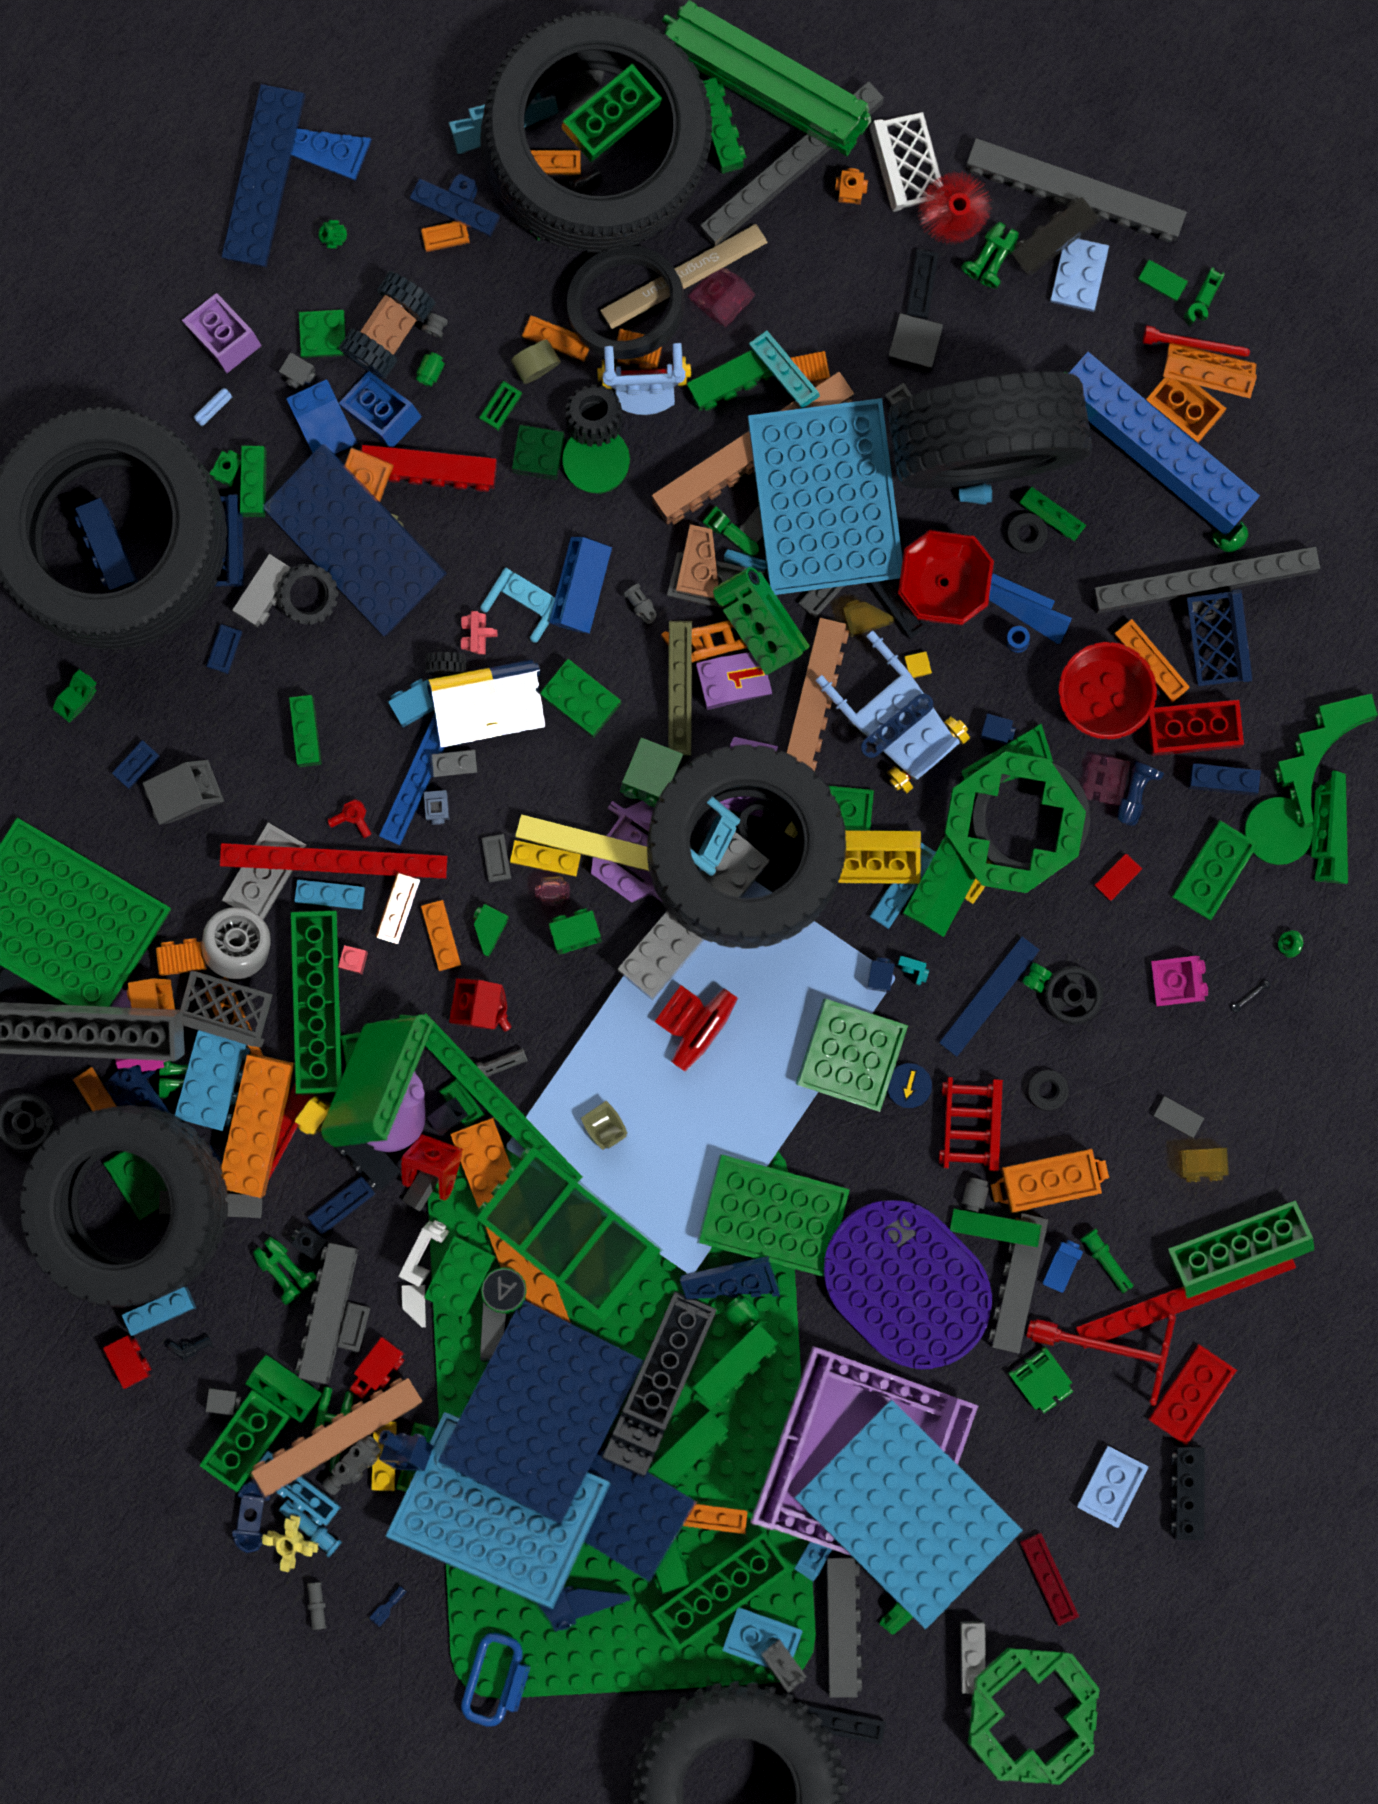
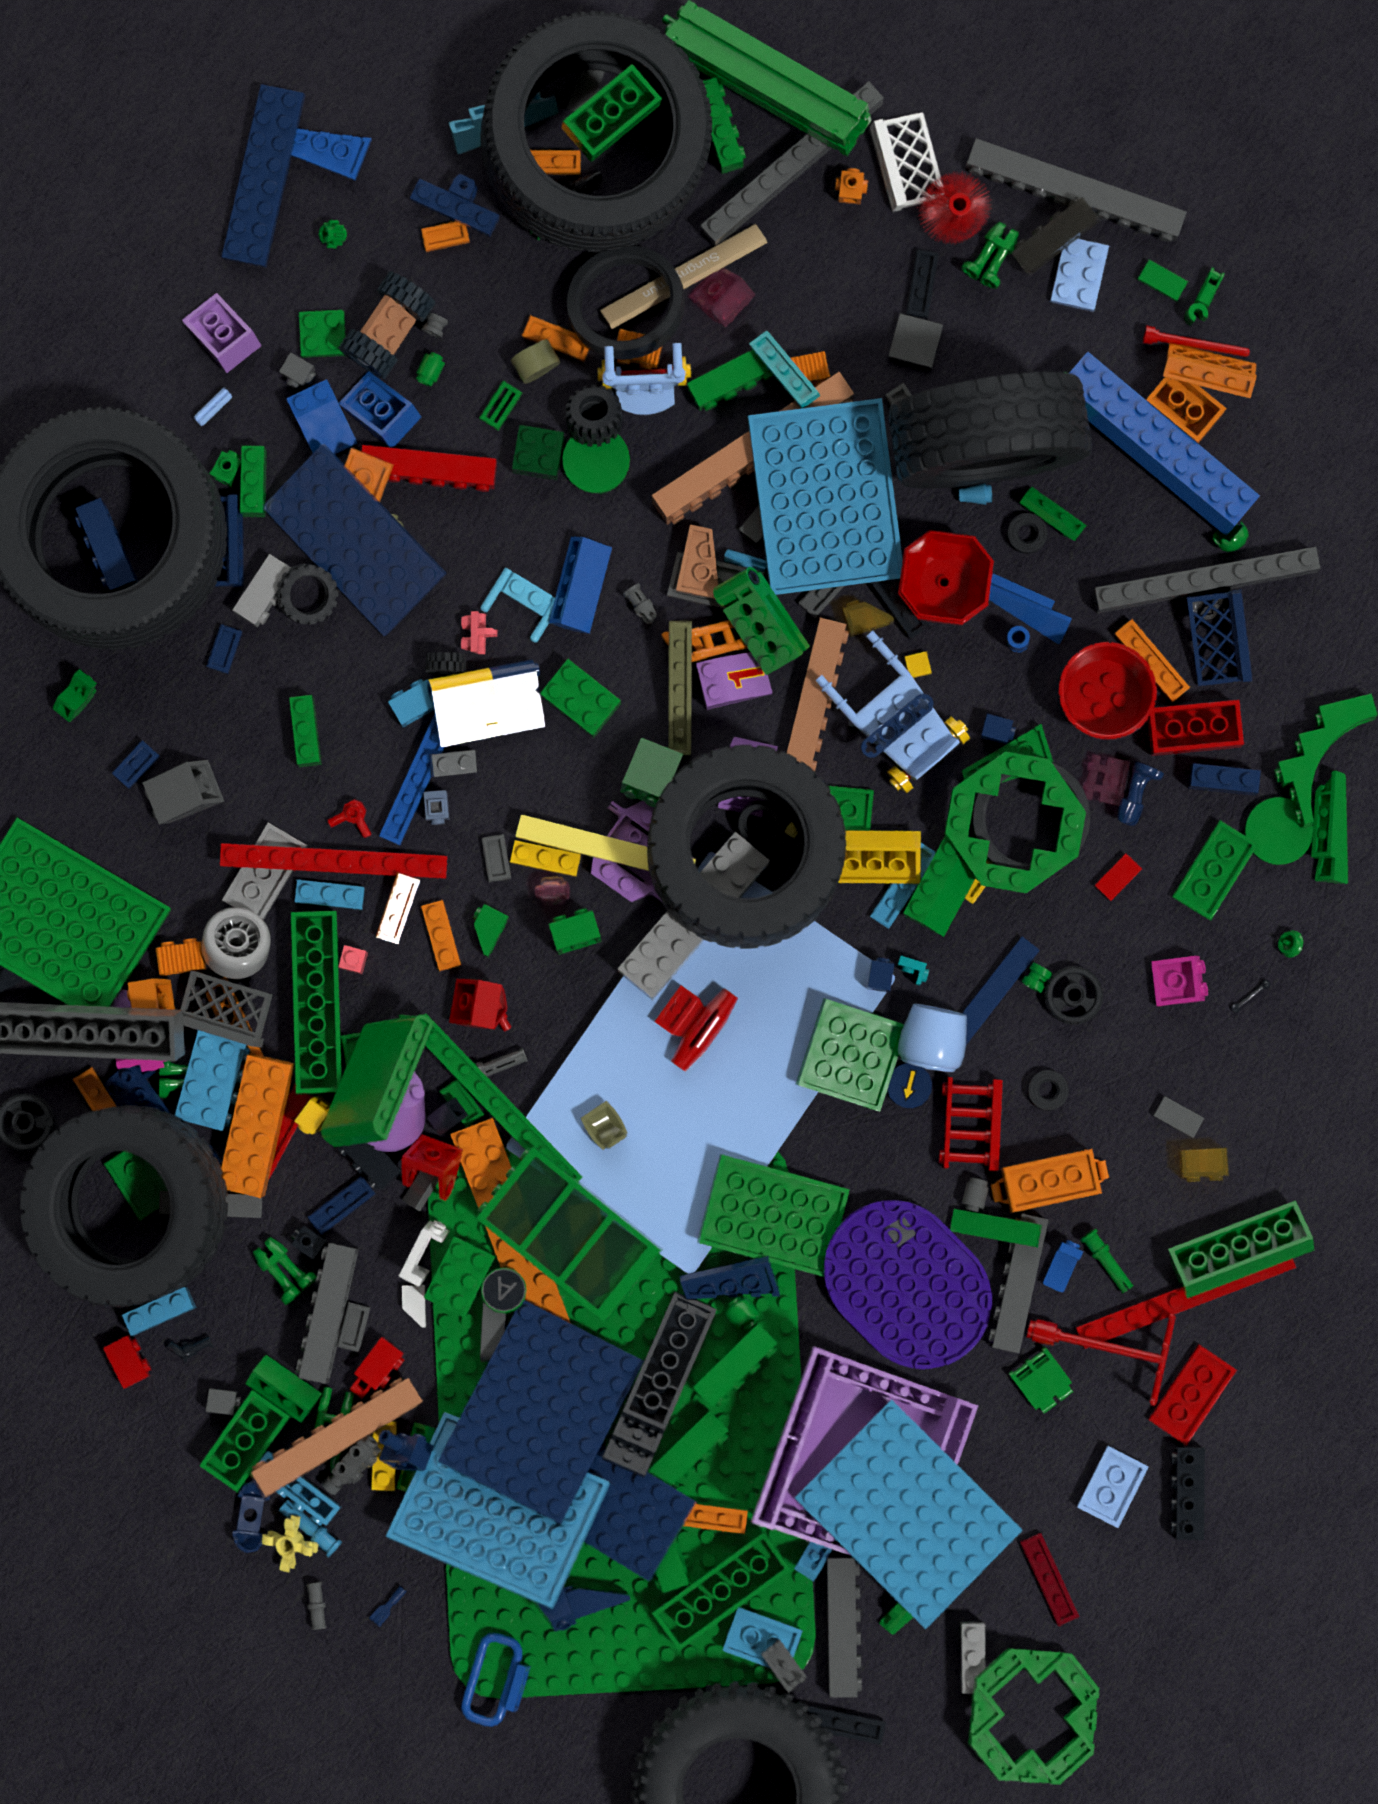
(716, 839): medium azure plate -> none
(720, 522): green piece -> none
(933, 1038): none -> light blue piece

